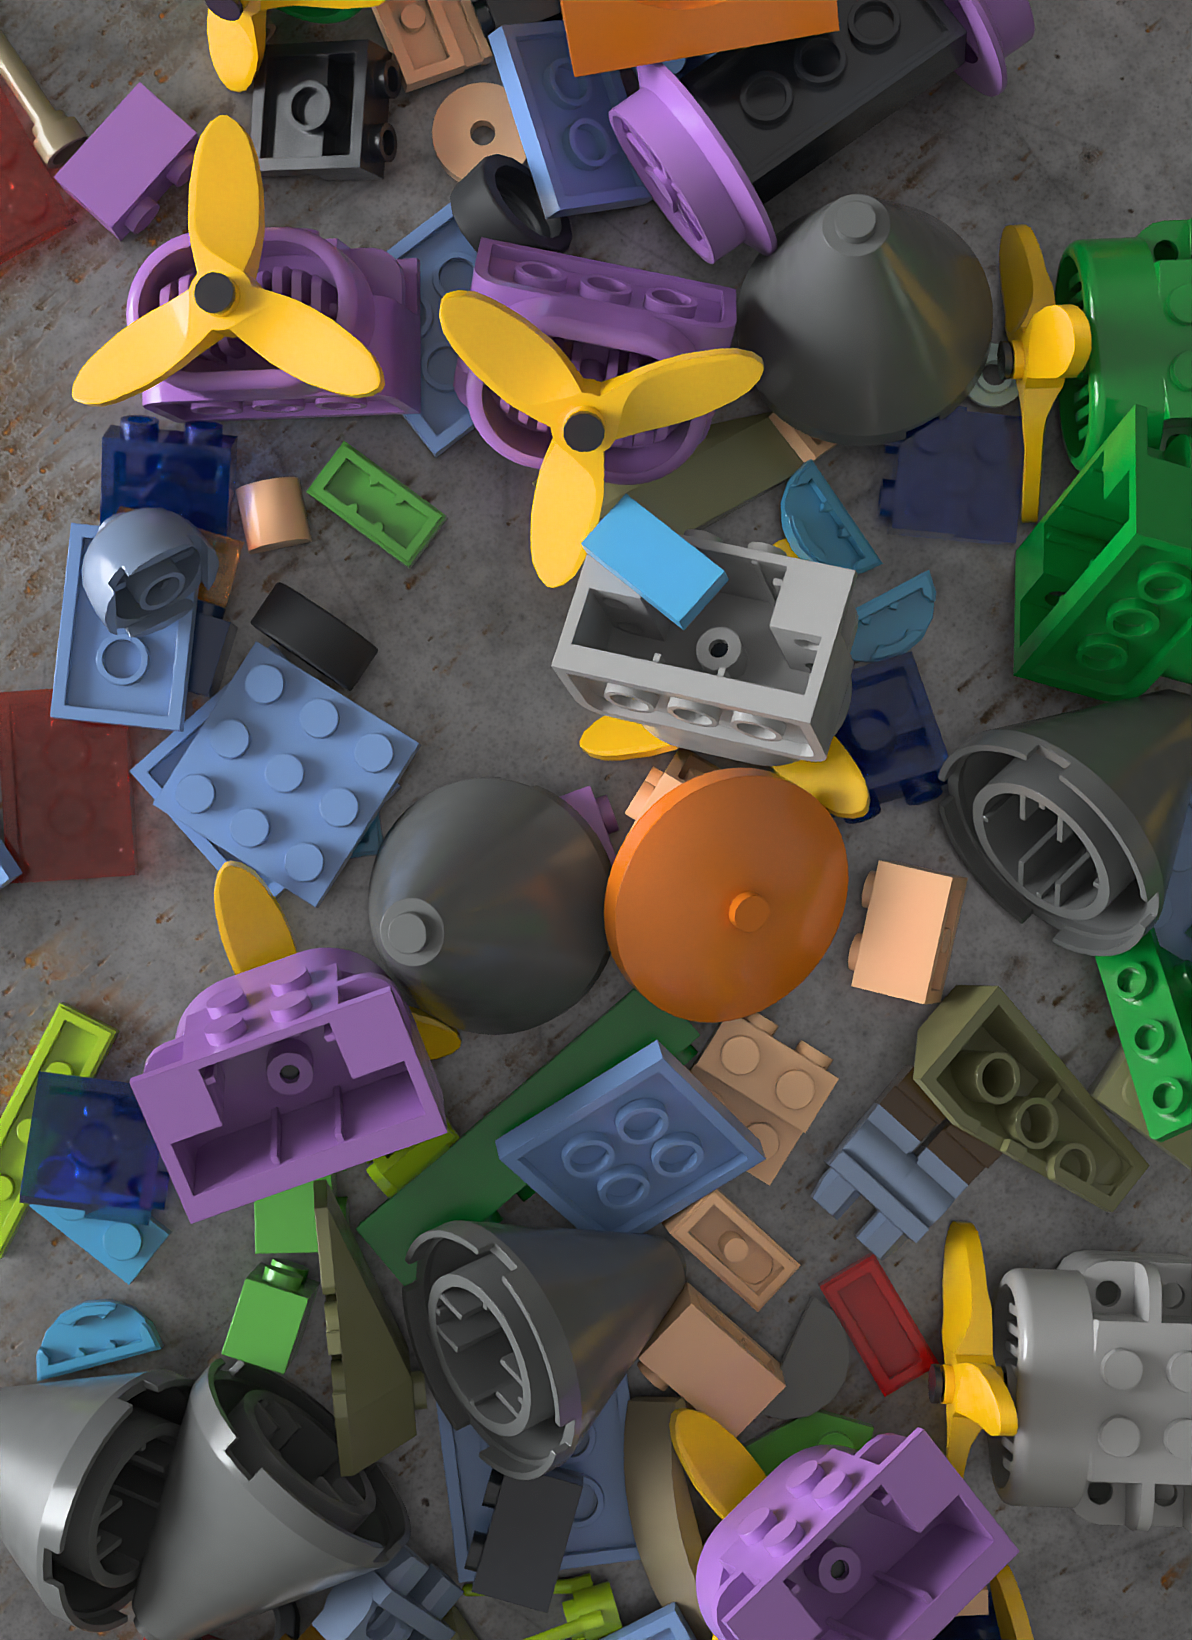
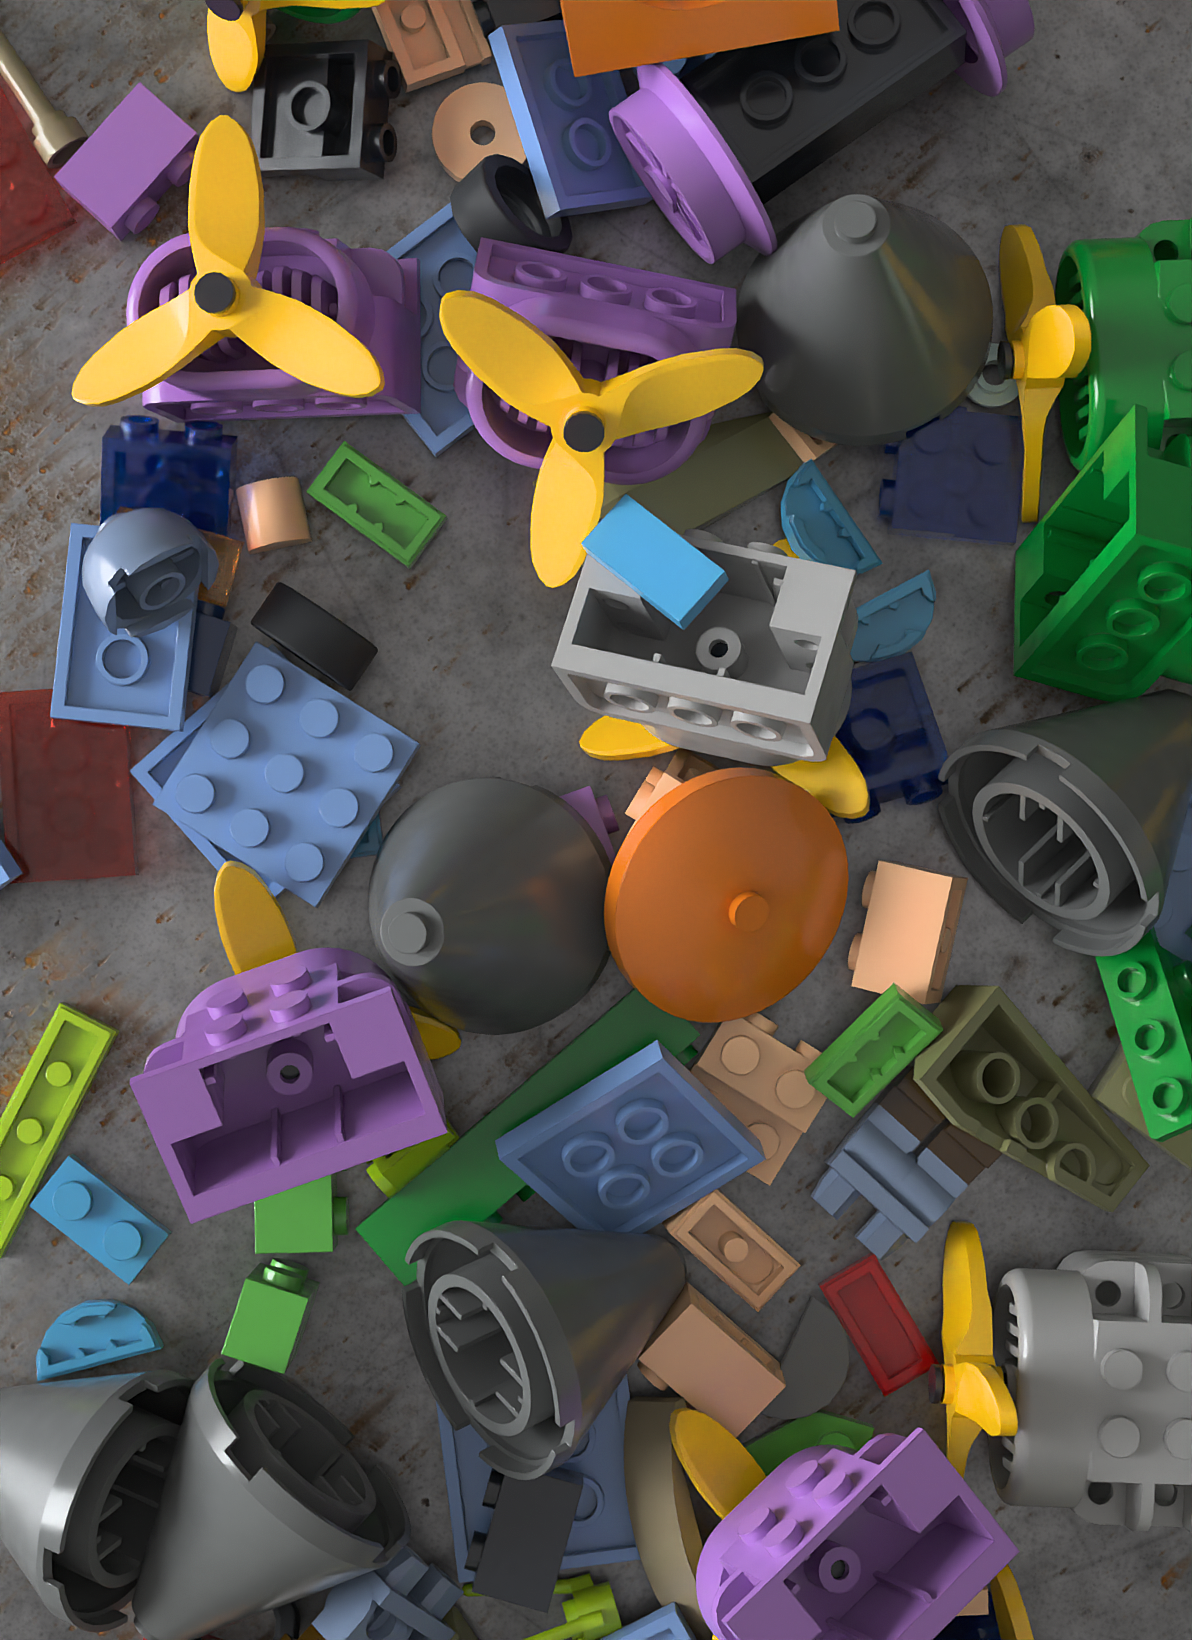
(92, 1151): clear blue plate -> none
(370, 1359): olive wedge -> none
(873, 1050): none -> bright green plate

